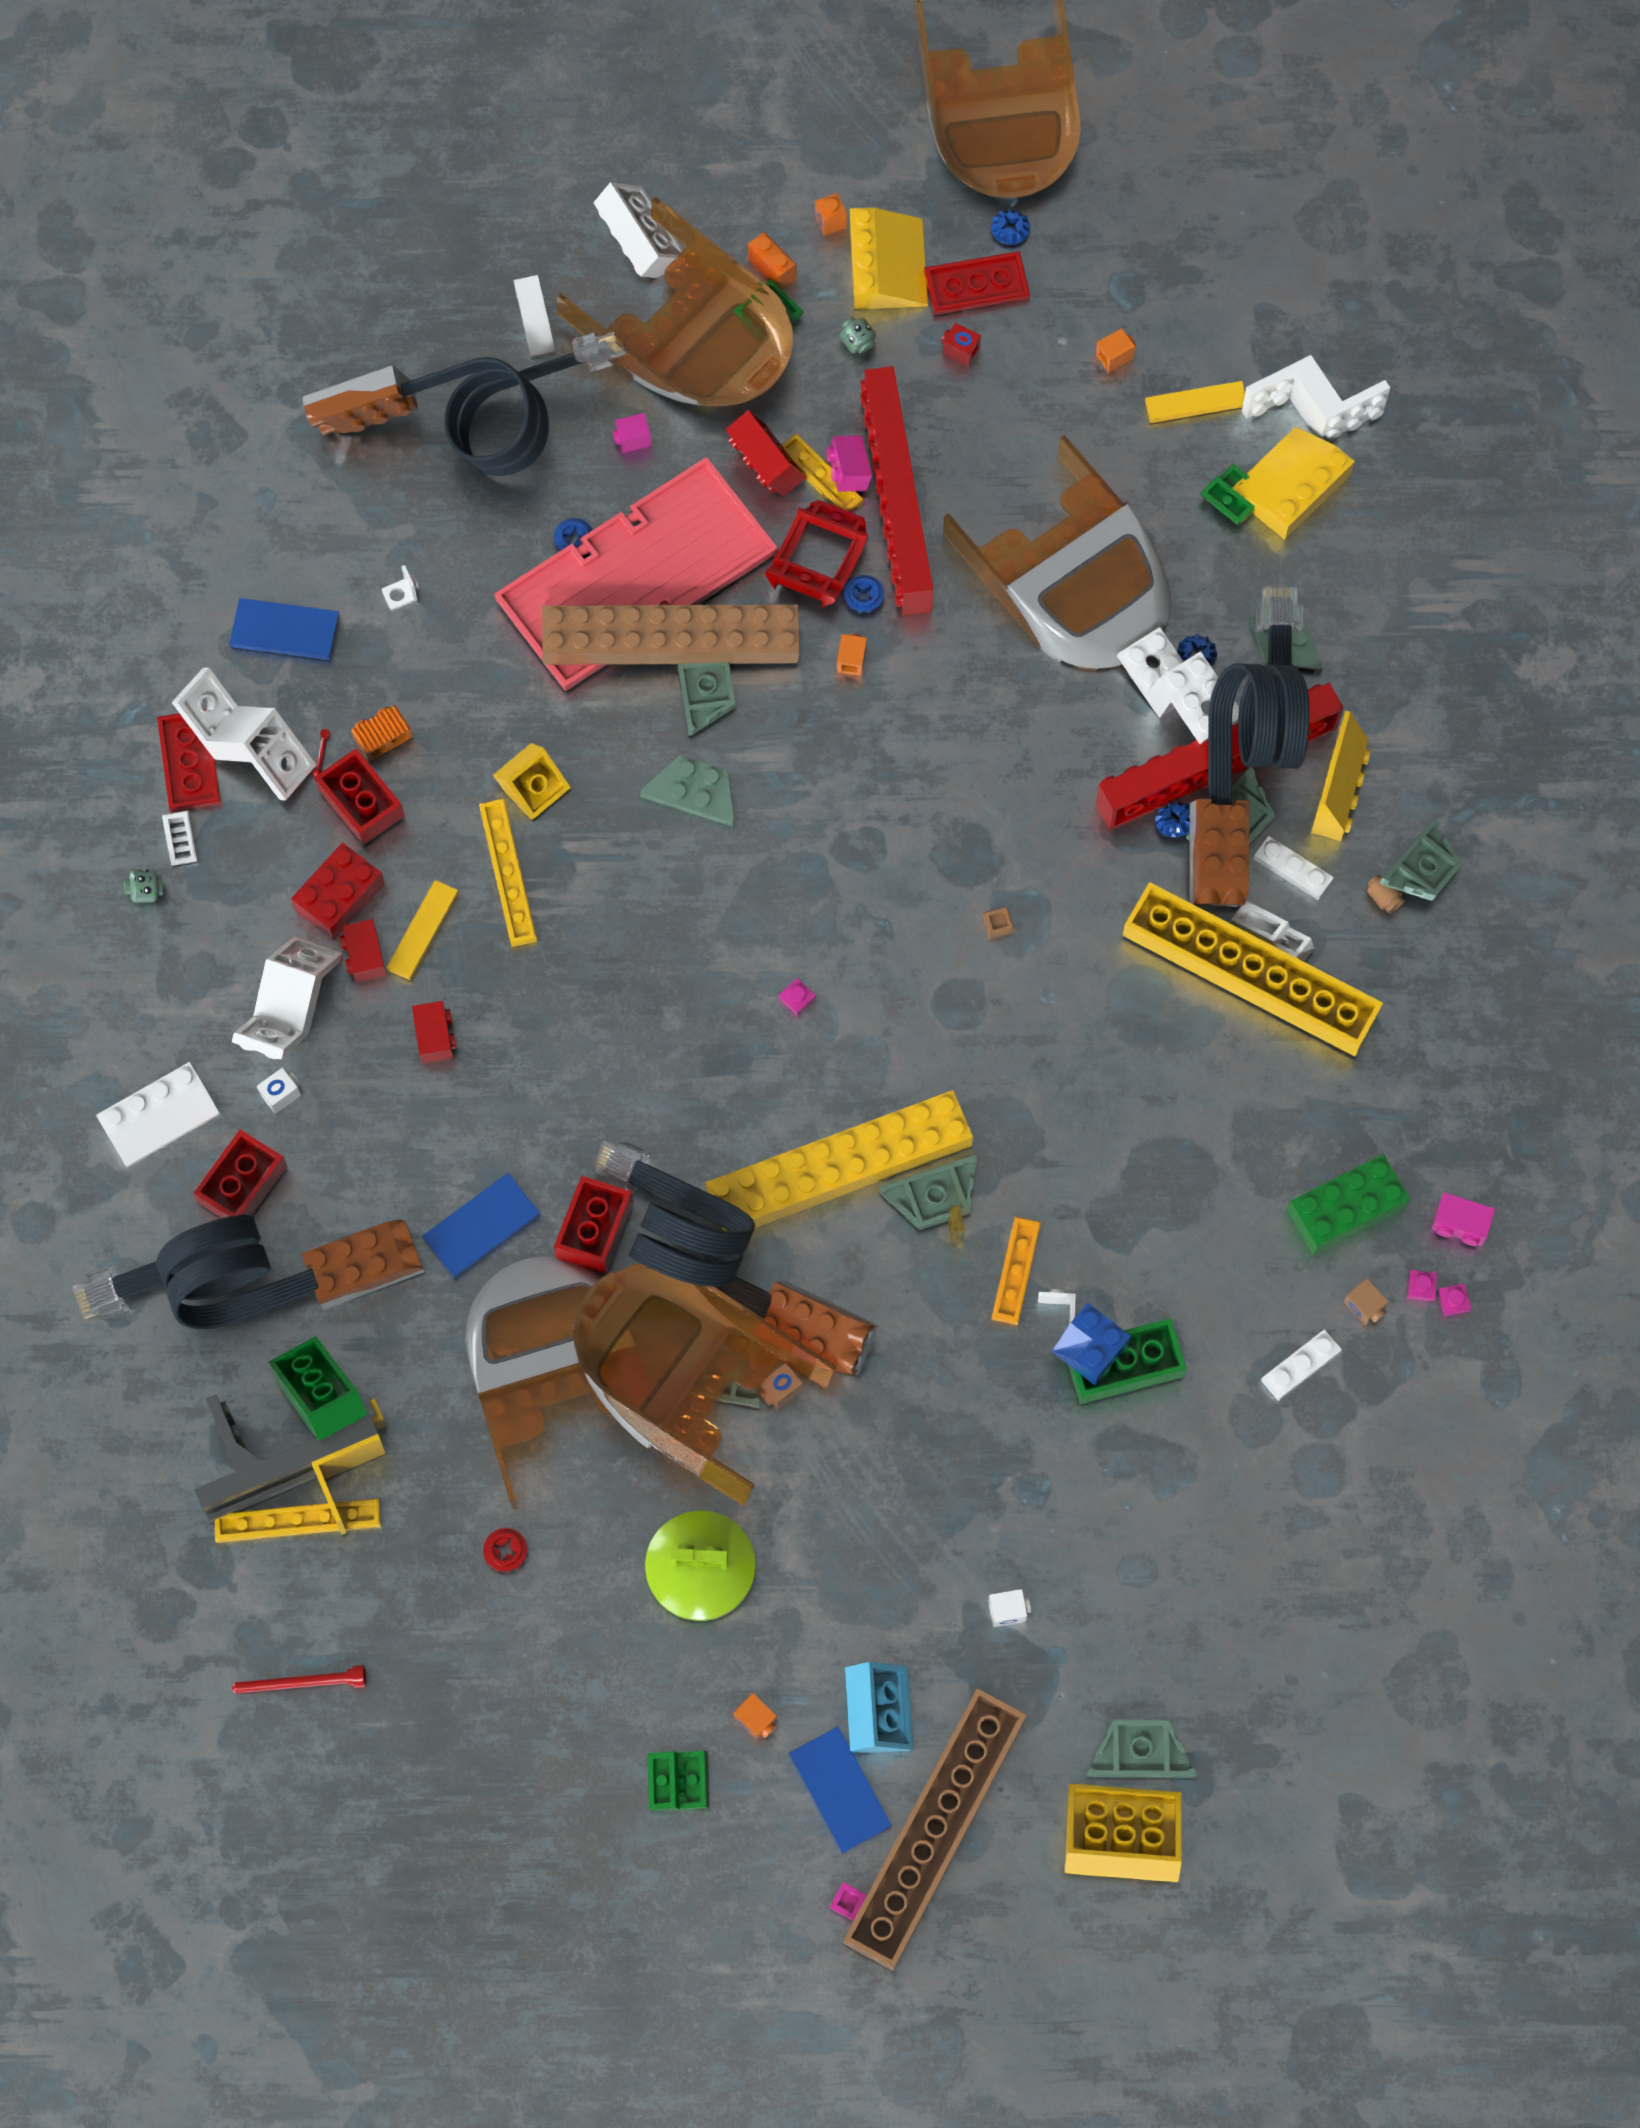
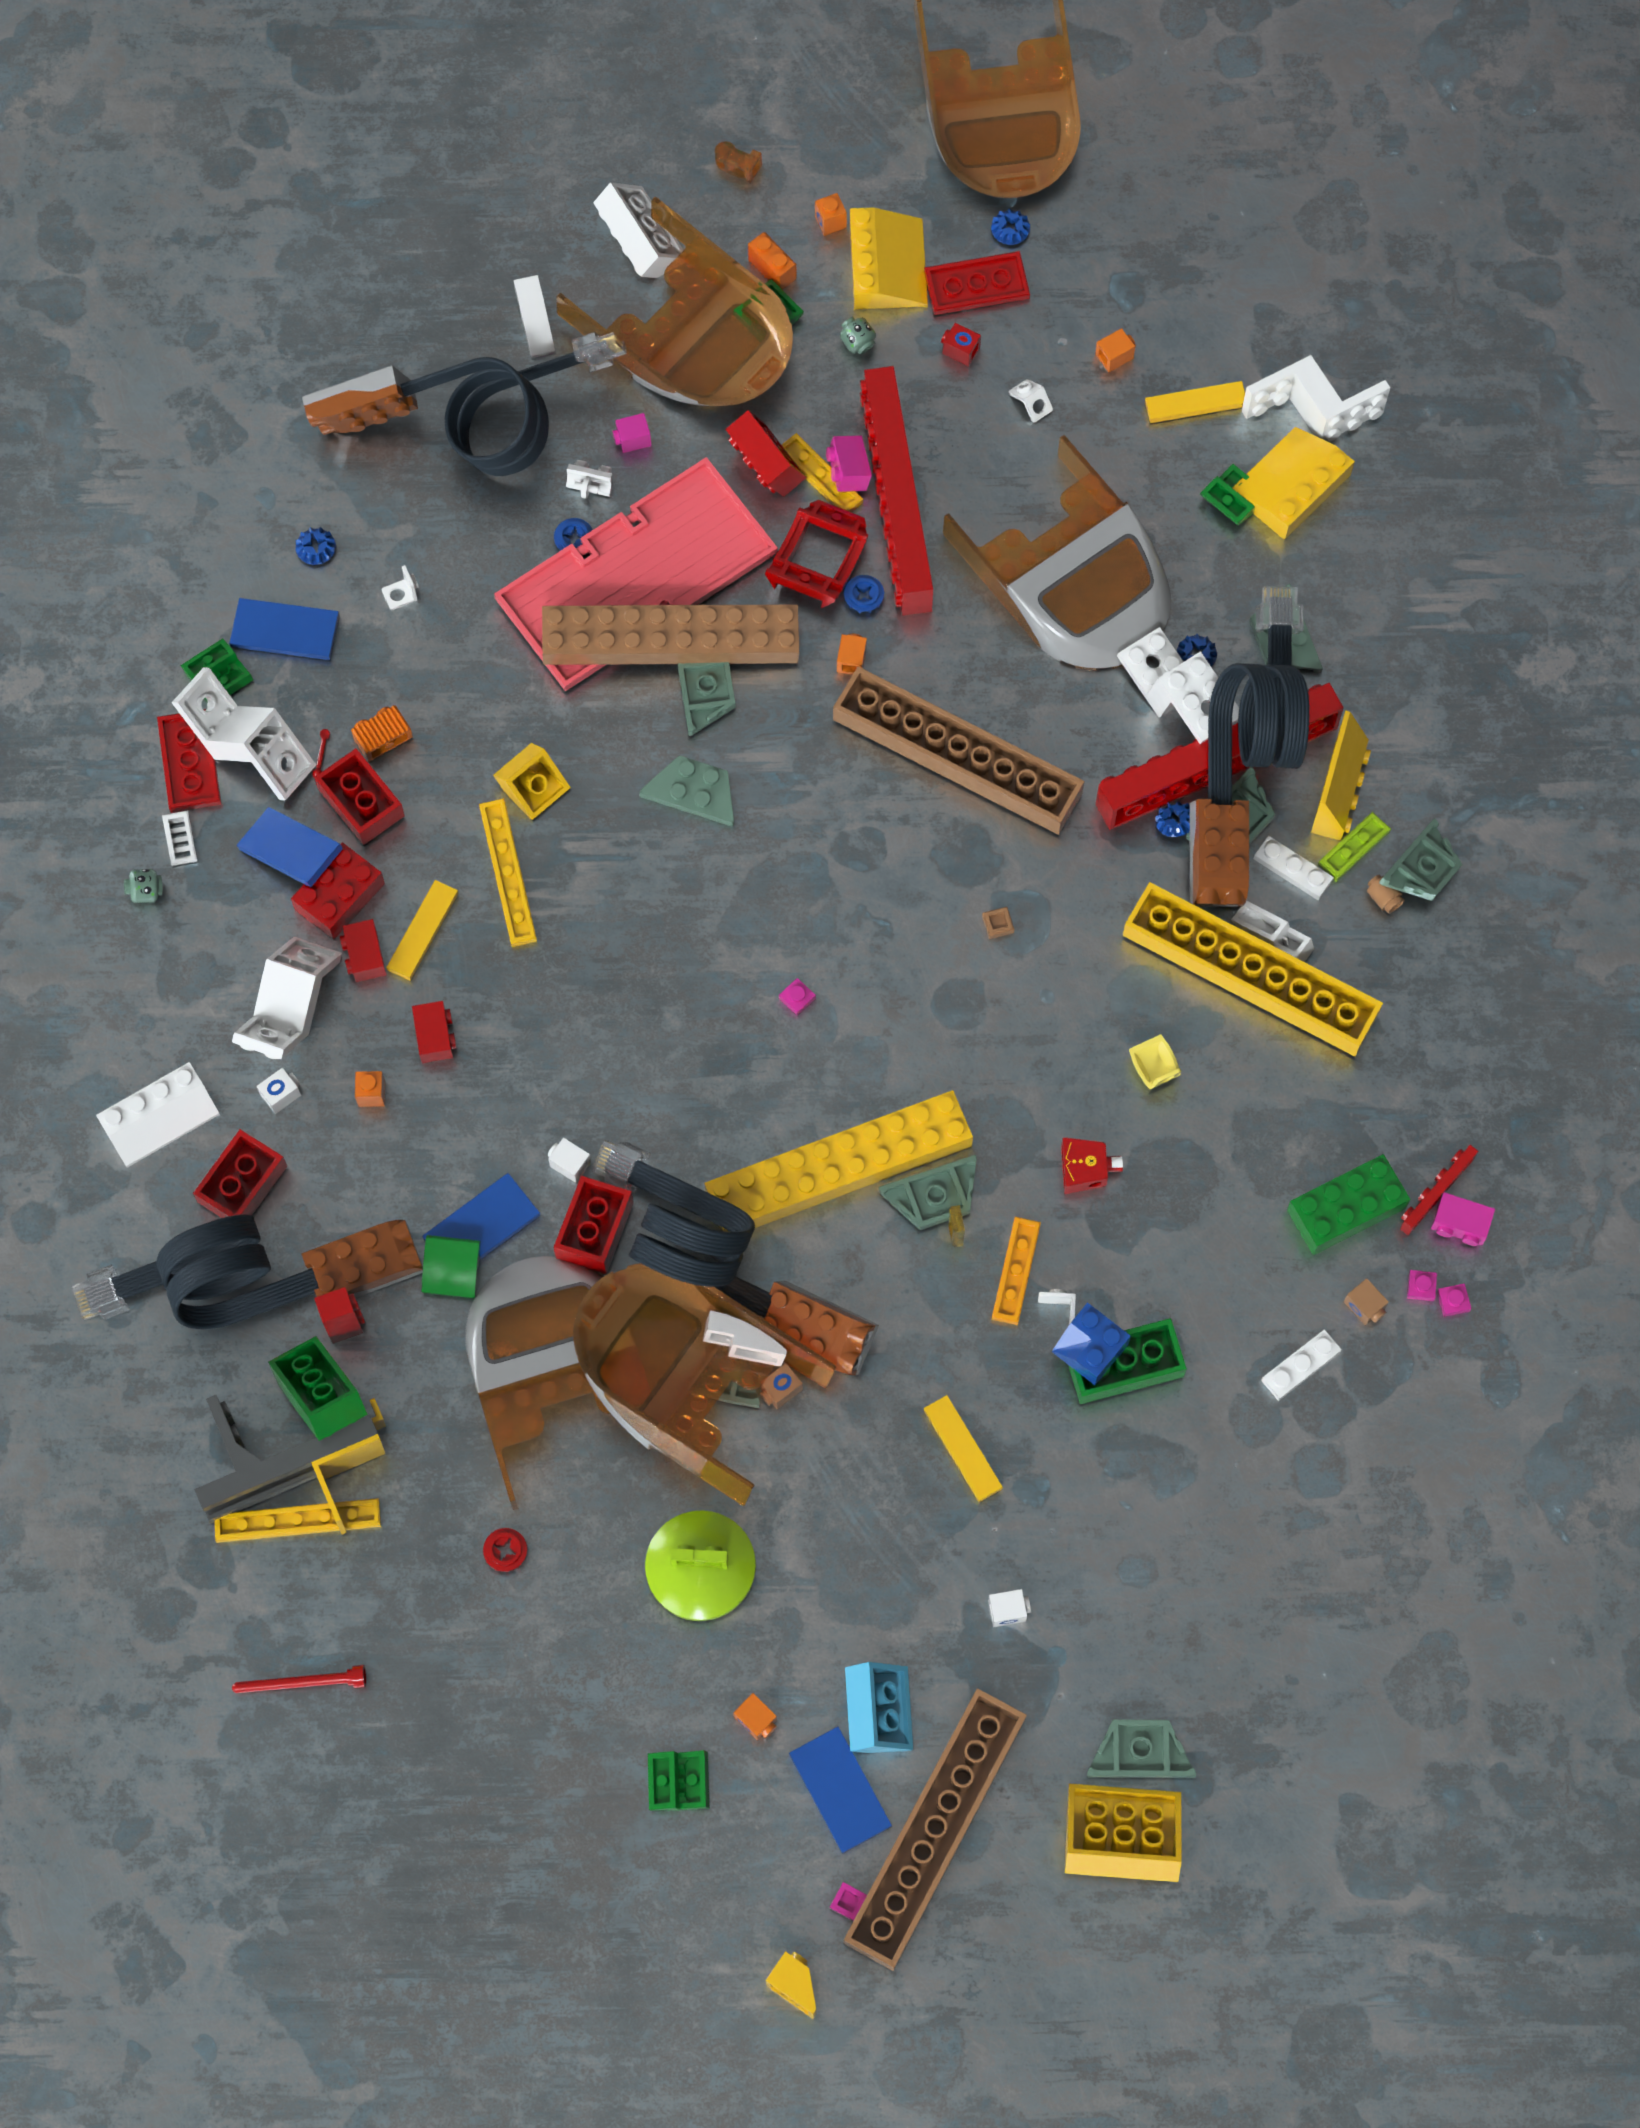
(223, 664): none -> green slope
(289, 847): none -> blue tile
(325, 550): none -> blue gear
(340, 1314): none -> red brick
(370, 1089): none -> orange brick
(450, 1266): none -> green slope
(569, 1159): none -> white brick
(589, 480): none -> white hips
(738, 162): none -> clear orange leg
(743, 1339): none -> white slope
(793, 1982): none -> yellow slope
(958, 750): none -> medium nougat brick
(963, 1448): none -> yellow tile
(1028, 393): none -> white bracket
(1086, 1164): none -> red torso
(1155, 1061): none -> light yellow piece
(1354, 846): none -> lime tile
(1444, 1180): none -> red plate

